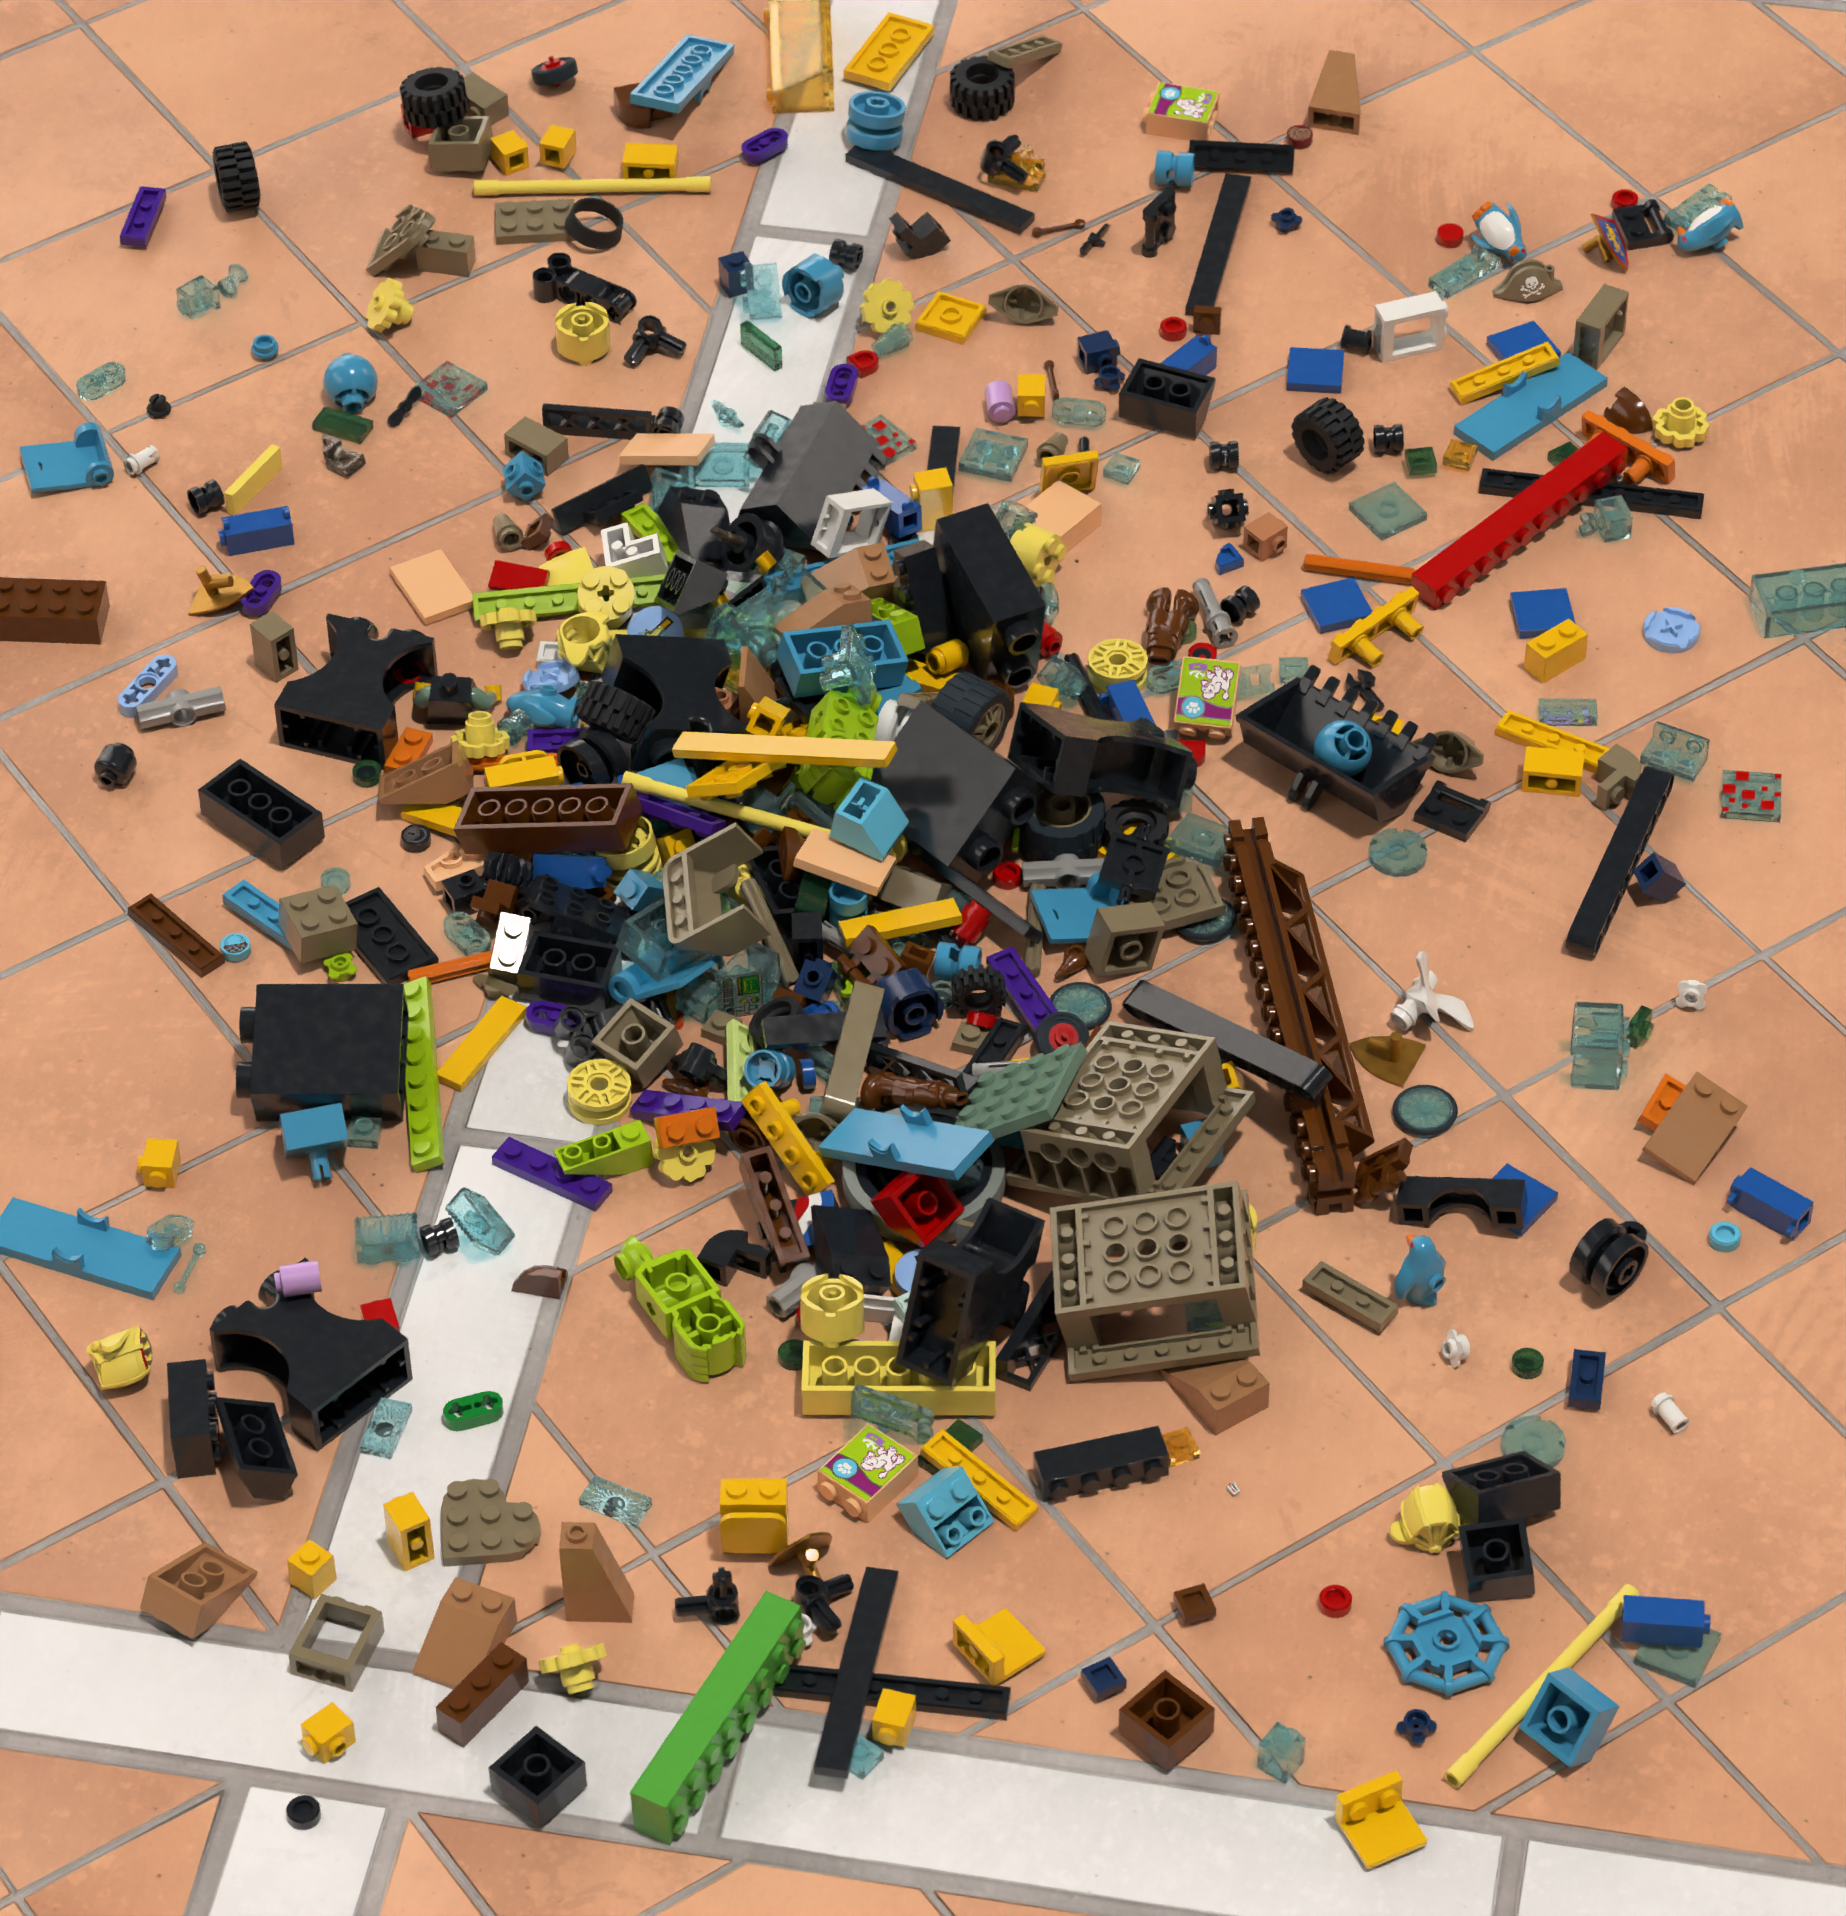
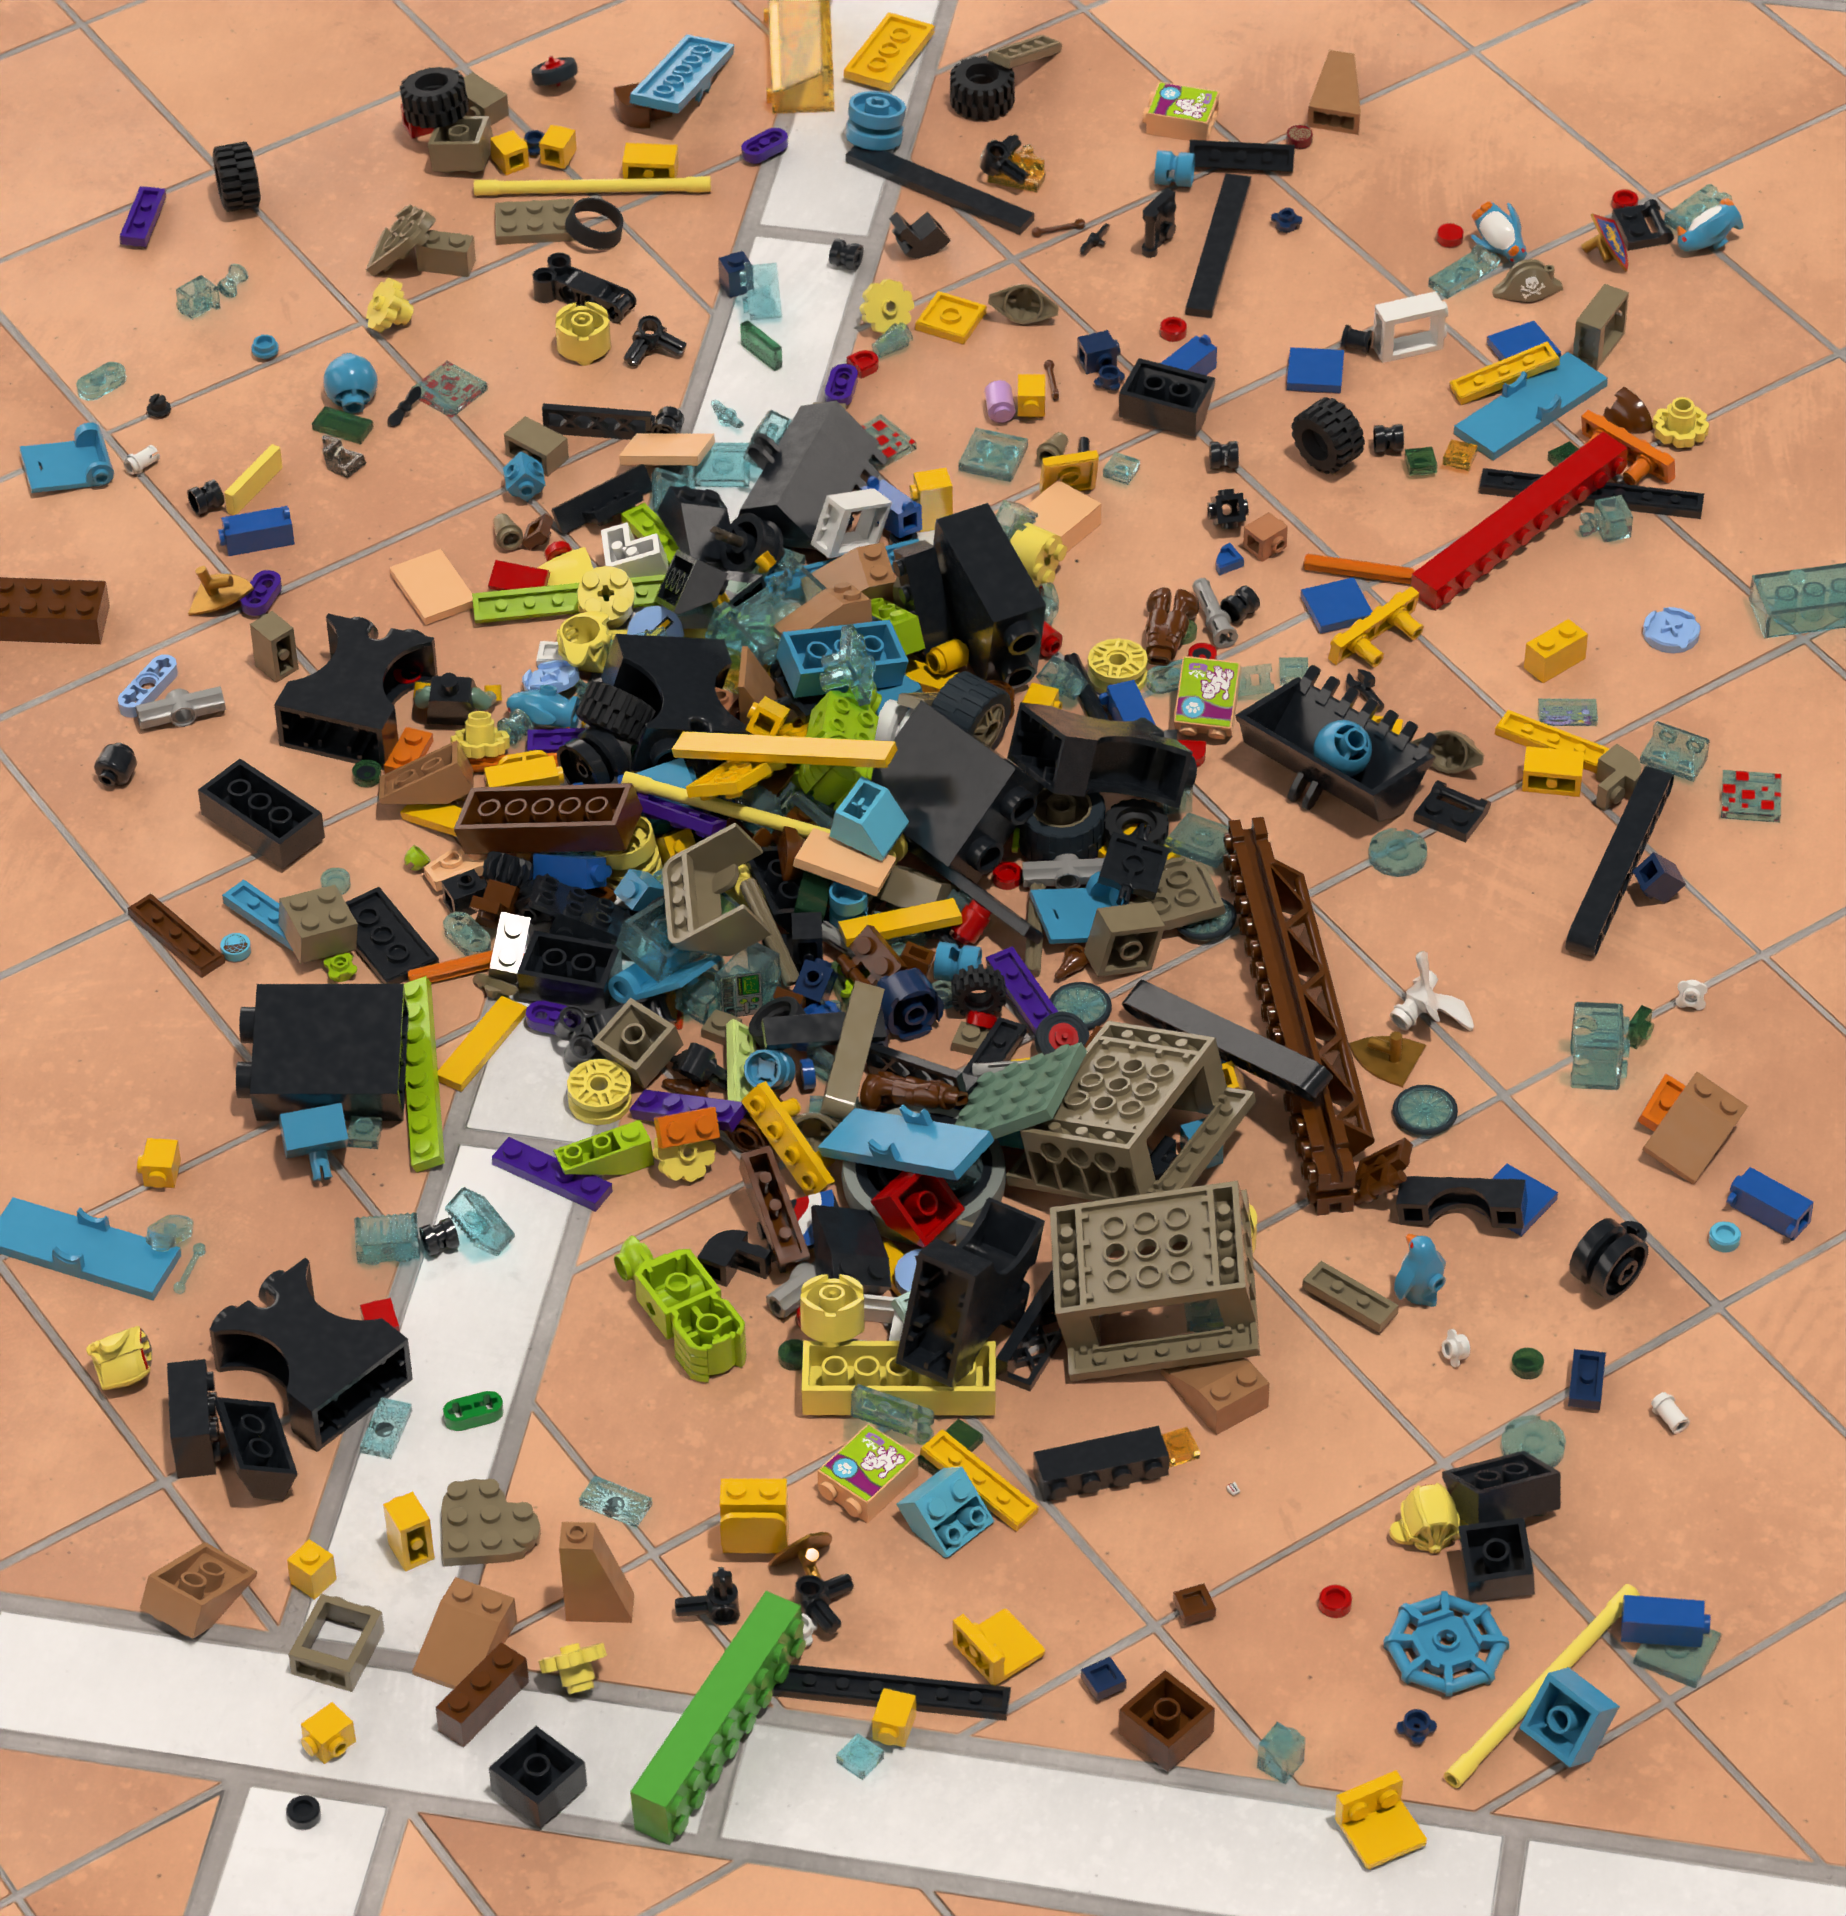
(298, 1279): lavender brick -> none
(416, 838): tile -> none
(417, 857): none -> lime hinge
(509, 626): light yellow plant -> none
(533, 139): none -> dark blue plate
(541, 1281): reddish brown brick -> none
(813, 285): dark azure brick -> none
(856, 1673): black tile -> none
(944, 449): black tile -> none
(1079, 412): clear light blue plate -> none
(1207, 320): reddish brown plate -> none
(1387, 511): clear light blue tile -> none
(1540, 610): blue tile -> none

